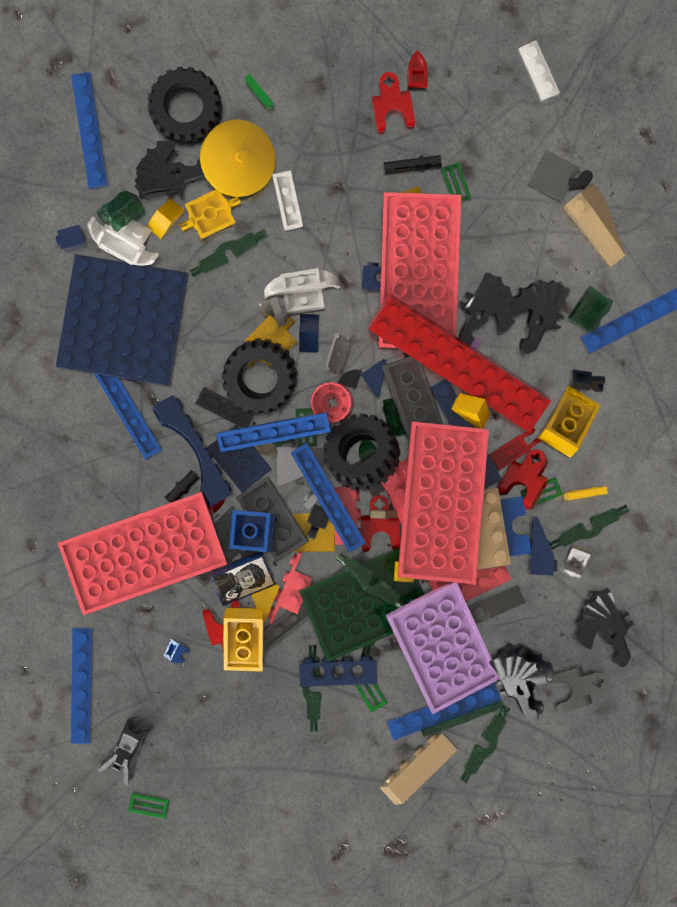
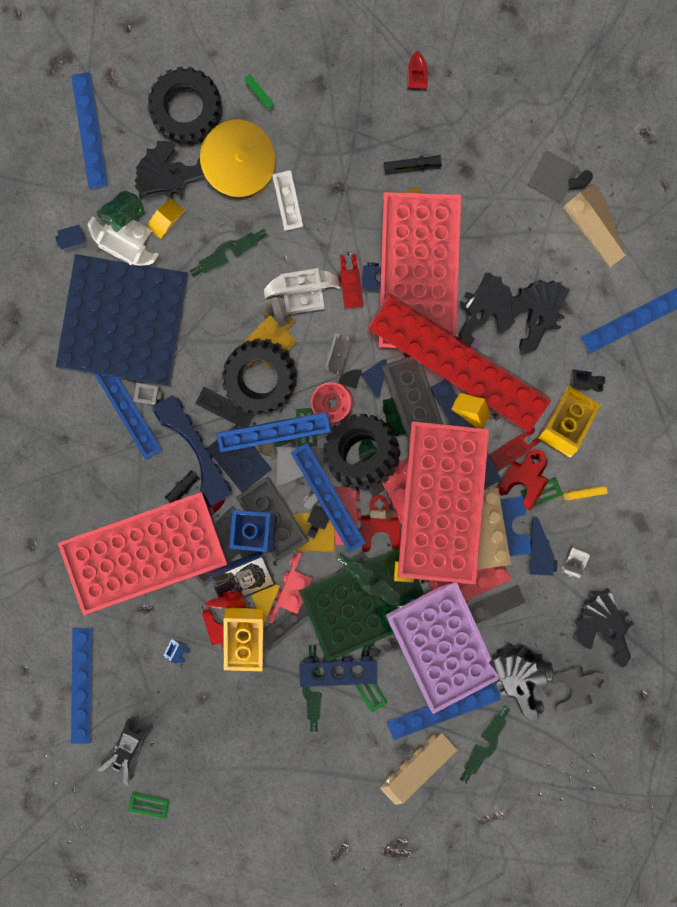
(147, 394): none -> light grey bracket
(210, 213): yellow plate -> none
(229, 600): none -> red plate
(309, 333): dark blue slope -> none
(351, 284): none -> red hinge
(392, 100): red piece -> none
(451, 167): green tile -> none
(462, 719): clear green piece -> none
(539, 70): white plate -> none
(590, 309): clear green bracket -> none
(598, 523): clear green piece -> none

